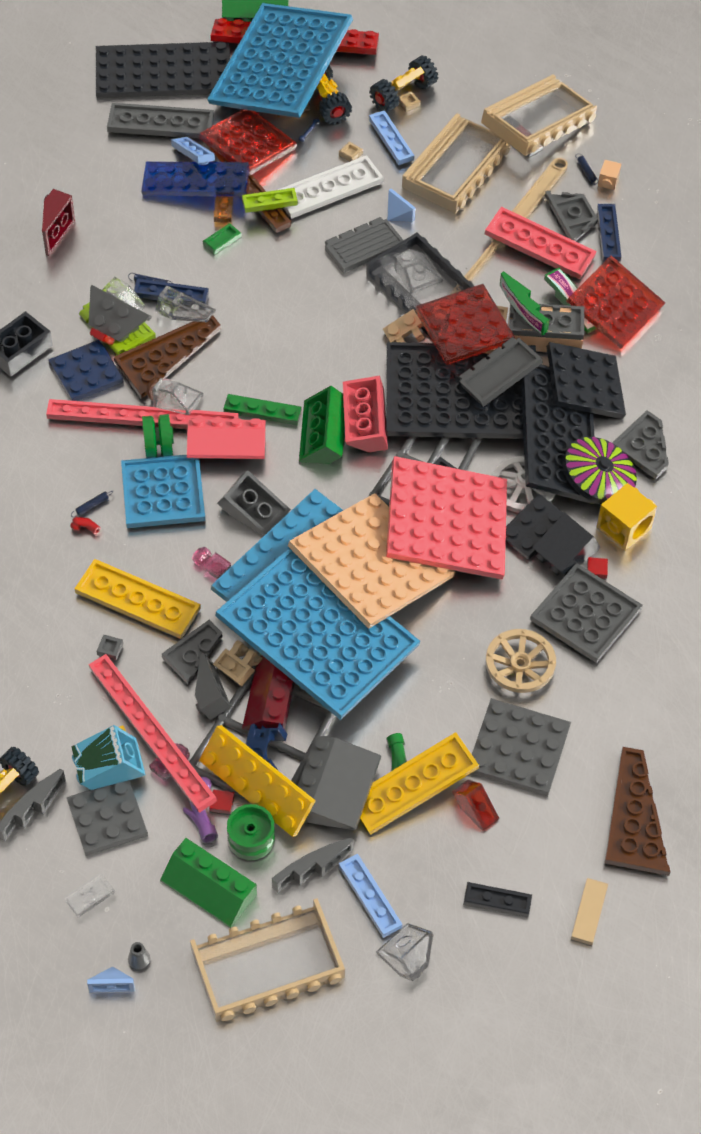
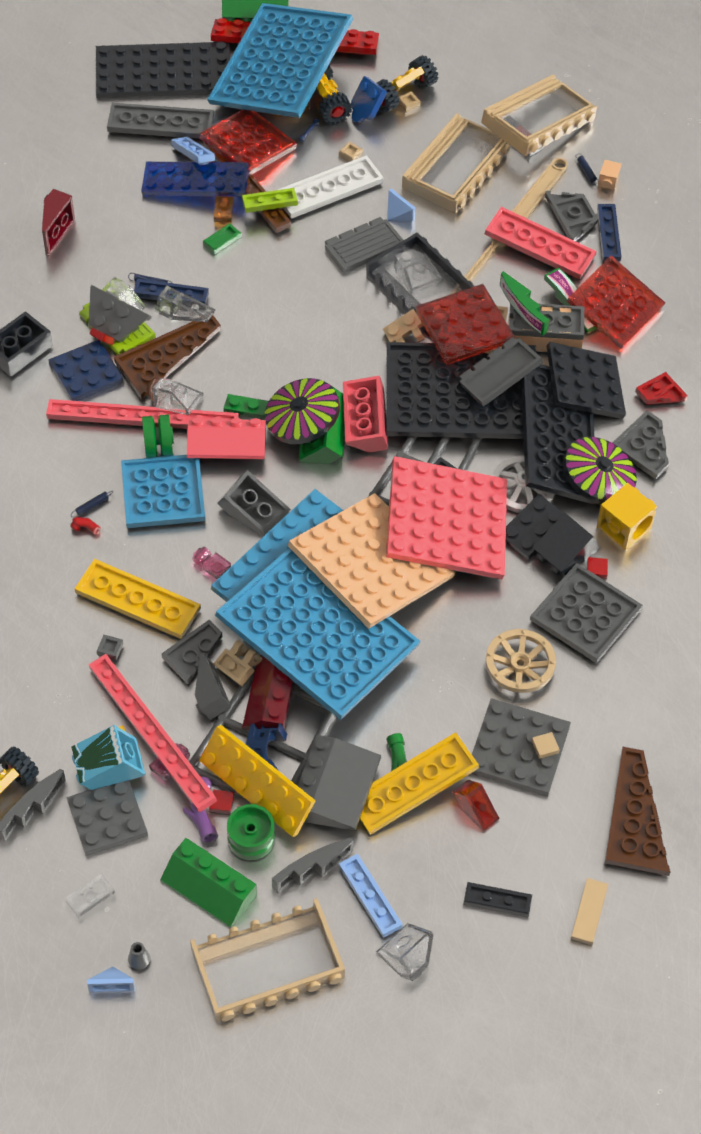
(302, 411): none -> dish
(367, 100): none -> blue plate
(391, 137): light blue plate -> none
(545, 745): none -> tan tile
(661, 390): none -> red wing

